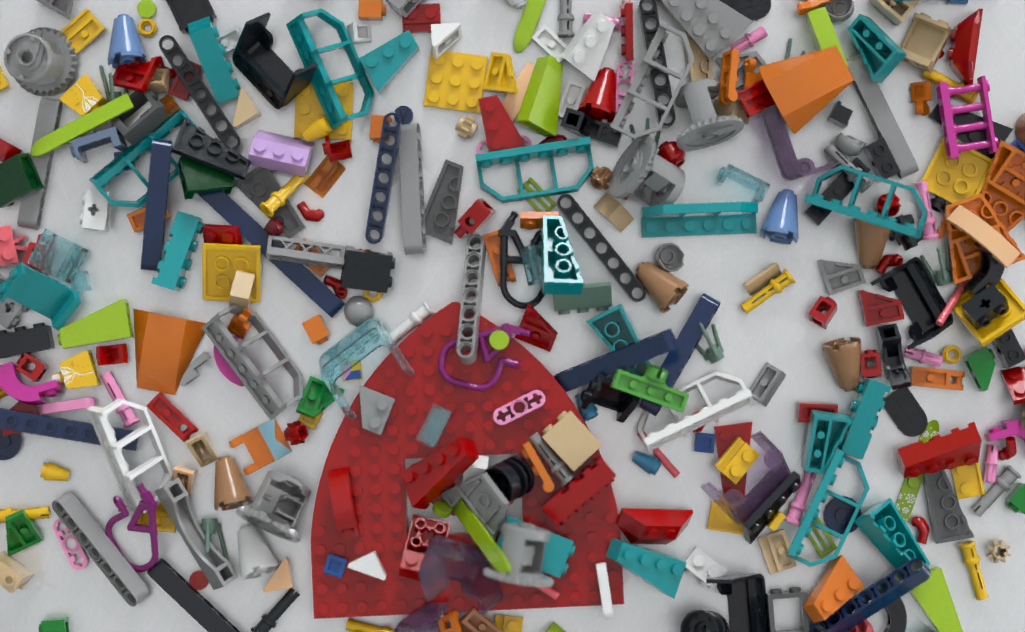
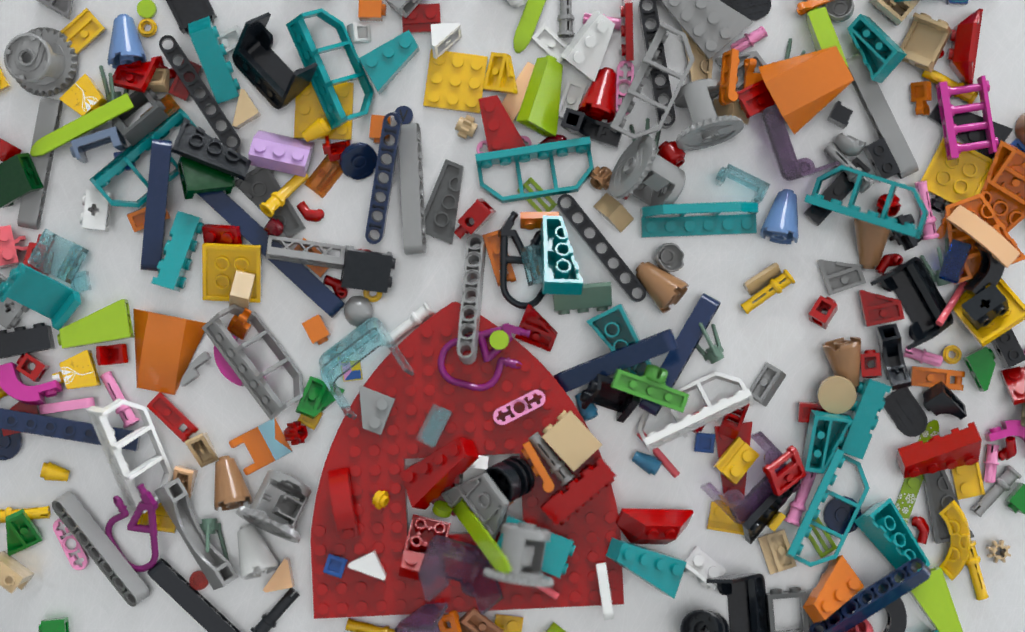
(358, 160): none -> dark blue tile
(380, 499): none -> yellow plate
(730, 428): none -> red slope
(788, 475): none -> red plate
(836, 394): none -> tan tile
(943, 401): none -> black arch
(954, 261): none -> clear blue slope
(960, 540): none -> yellow tile

